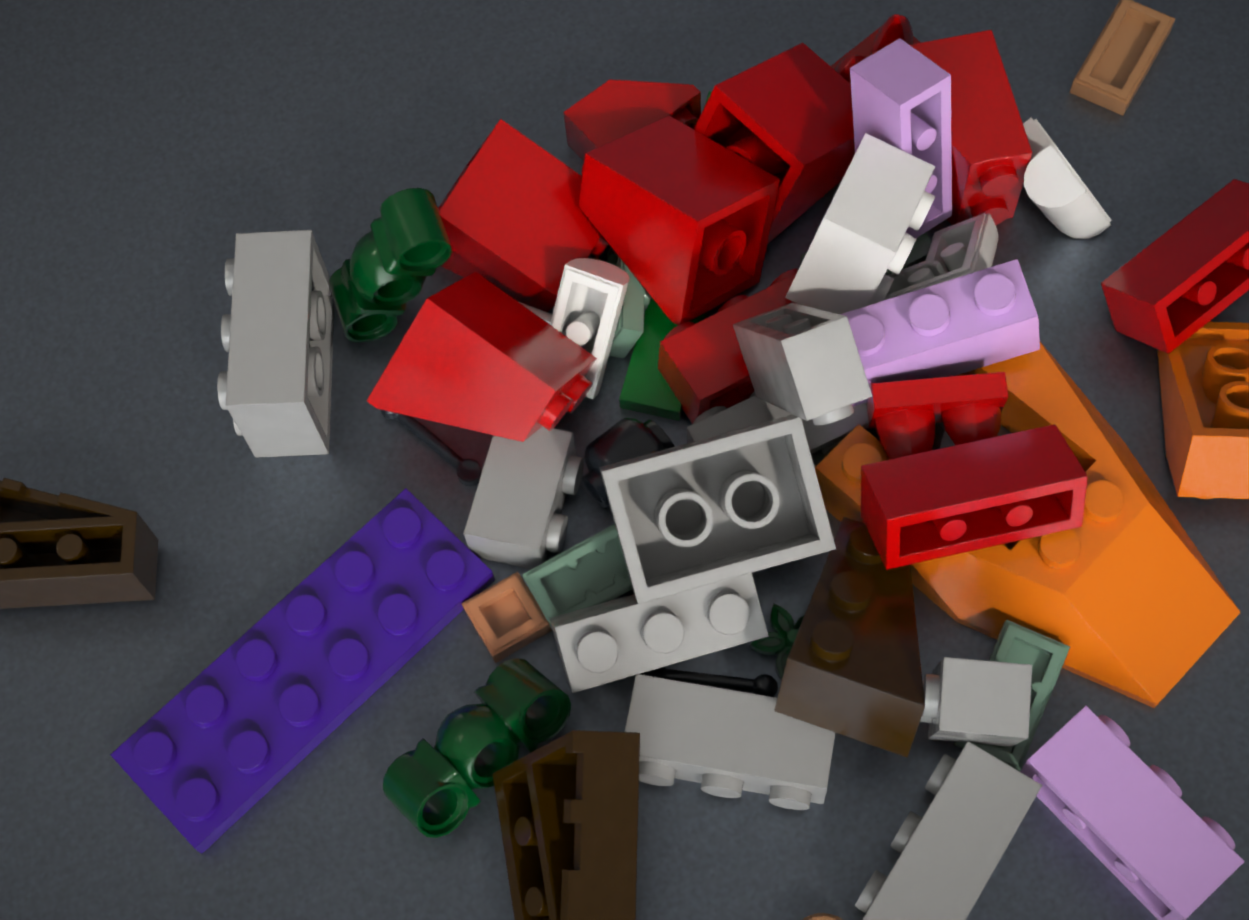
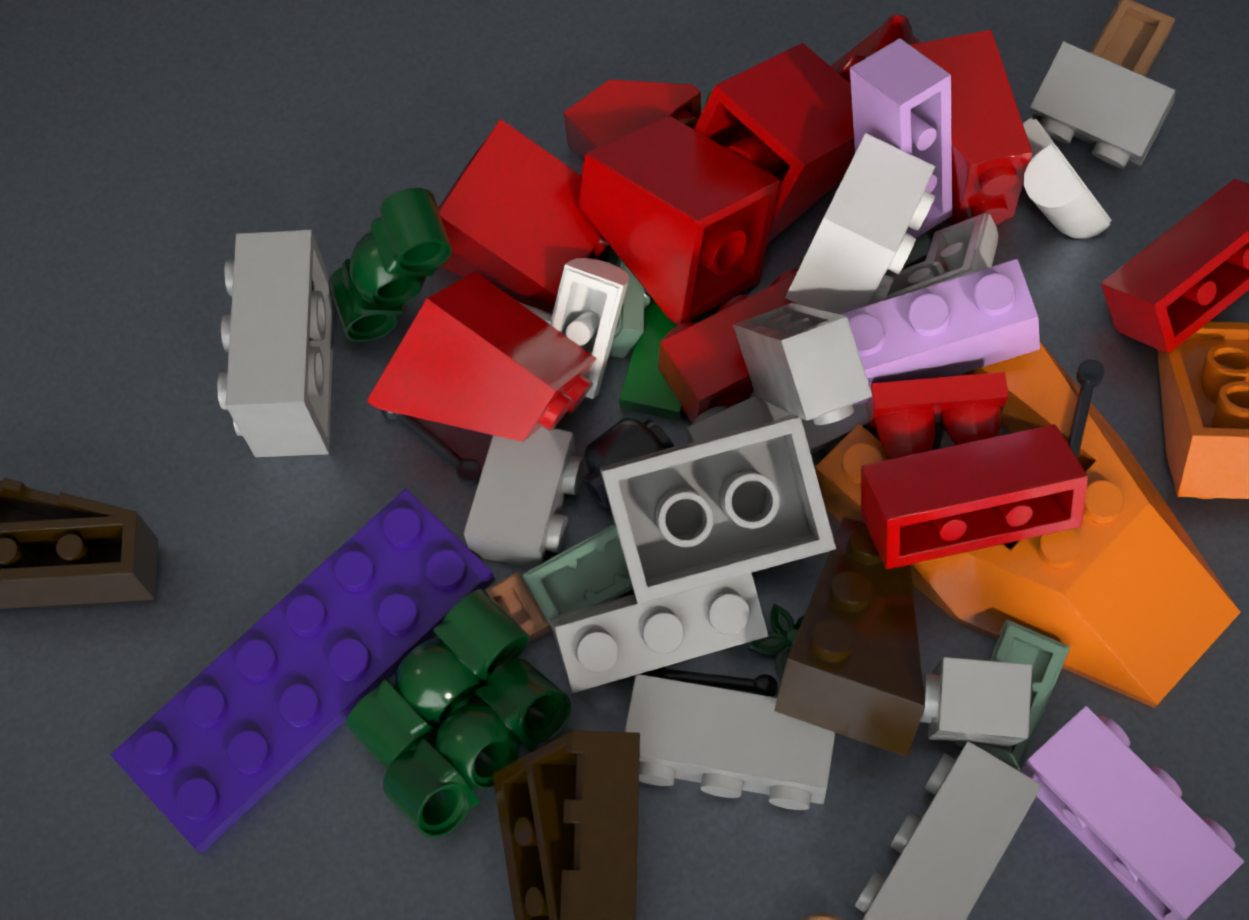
(437, 677): none -> dark green piece
(1088, 376): none -> black hinge
(1101, 106): none -> light grey brick

